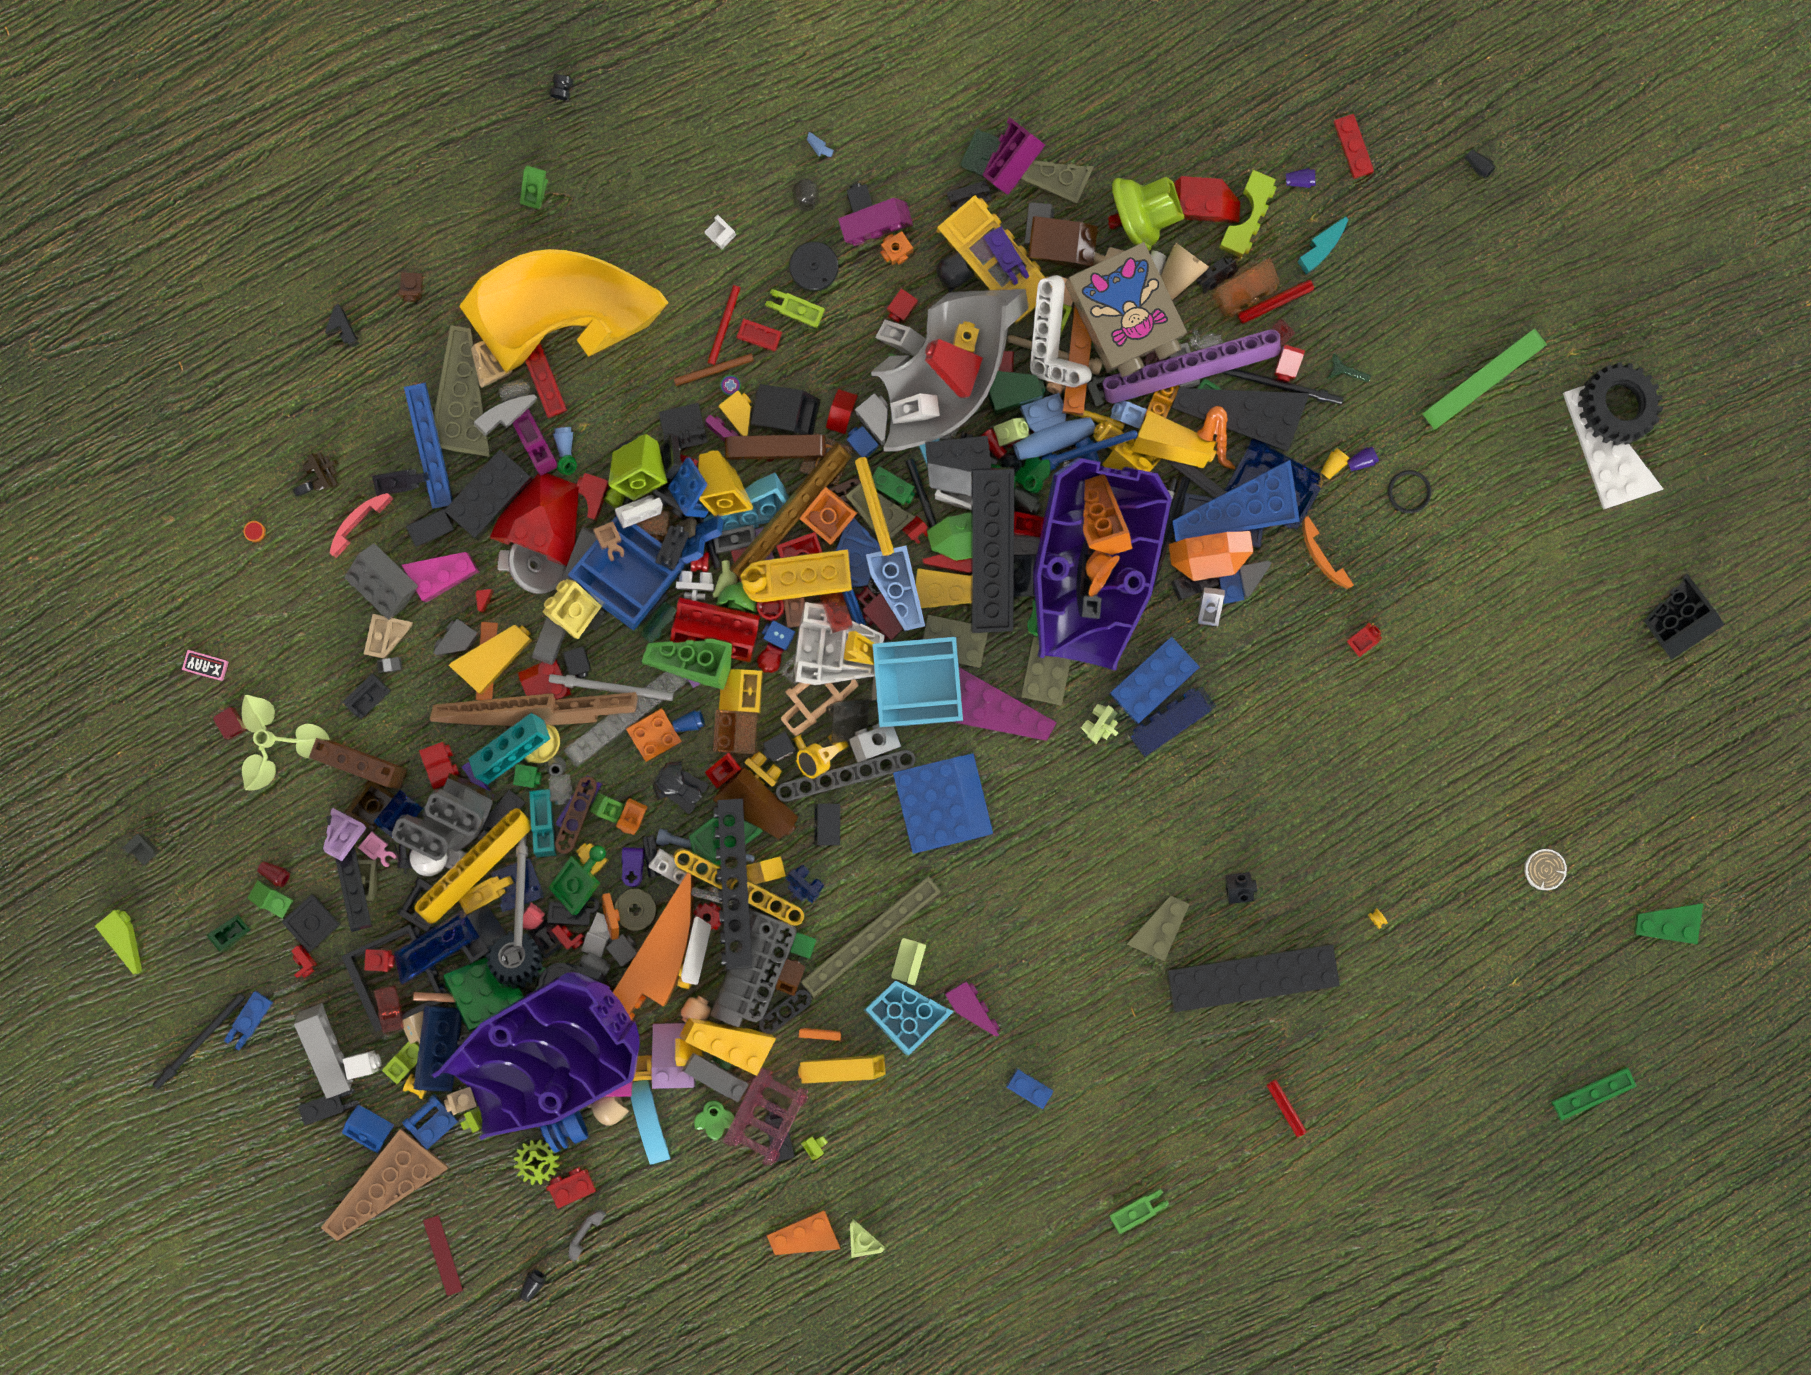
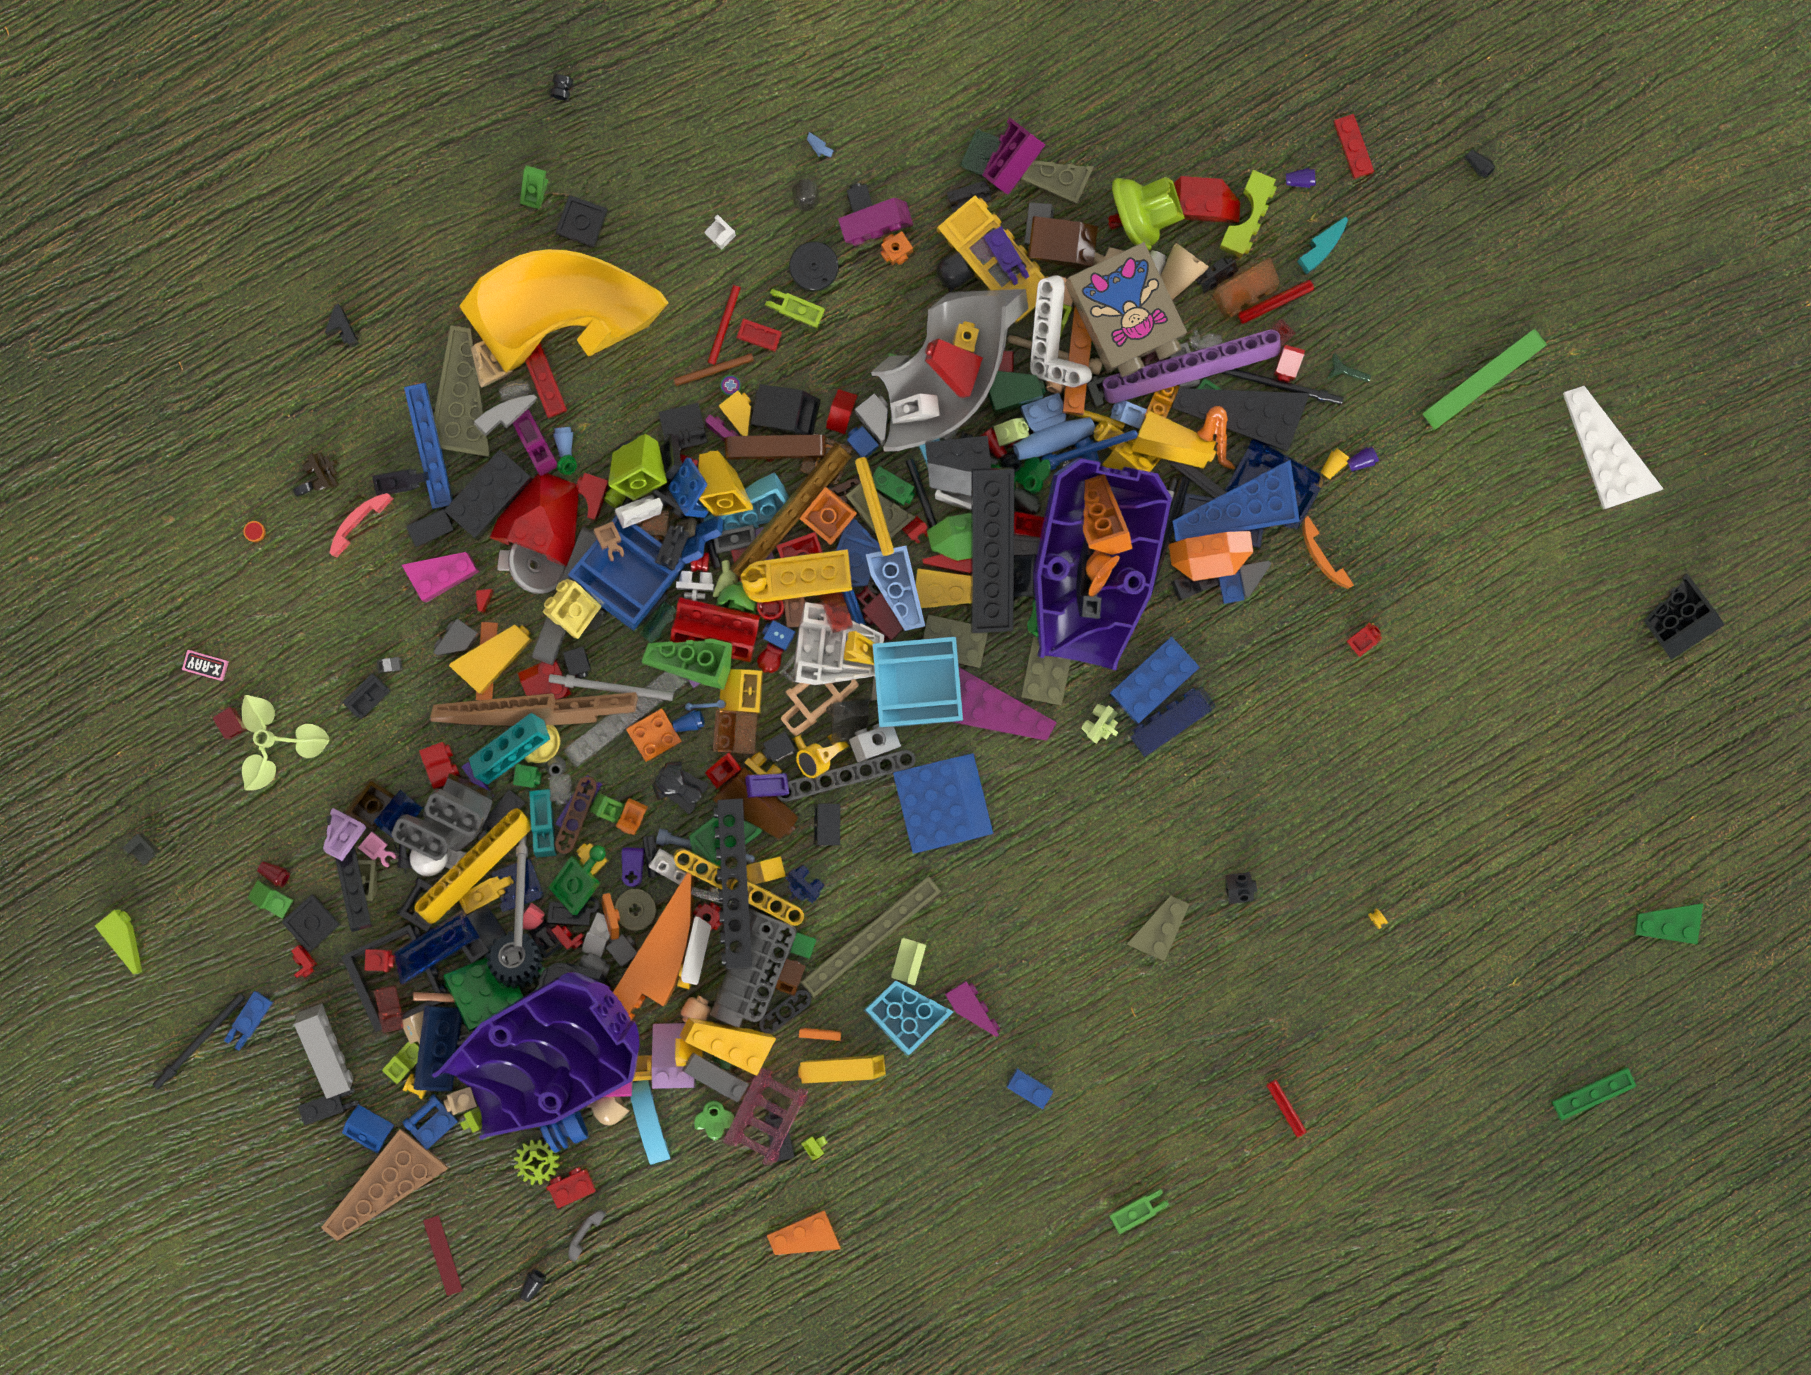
(228, 933): dark green slope -> none
(358, 763): reddish brown window -> none
(362, 1064): white brick -> none
(381, 581): dark grey brick -> none
(384, 635): tan wing -> none
(411, 286): reddish brown bracket -> none
(581, 221): none -> black tile
(721, 704): none -> medium blue hinge
(767, 785): none -> dark purple tile
(862, 1241): yellowish green slope -> none
(900, 337): white slope -> none
(902, 306): red brick -> none
(1210, 606): light grey slope -> none
(1252, 977): black brick -> none
(1427, 486): black tyre -> none
(1545, 869): dark tan tile -> none
(1603, 421): black tyre -> none

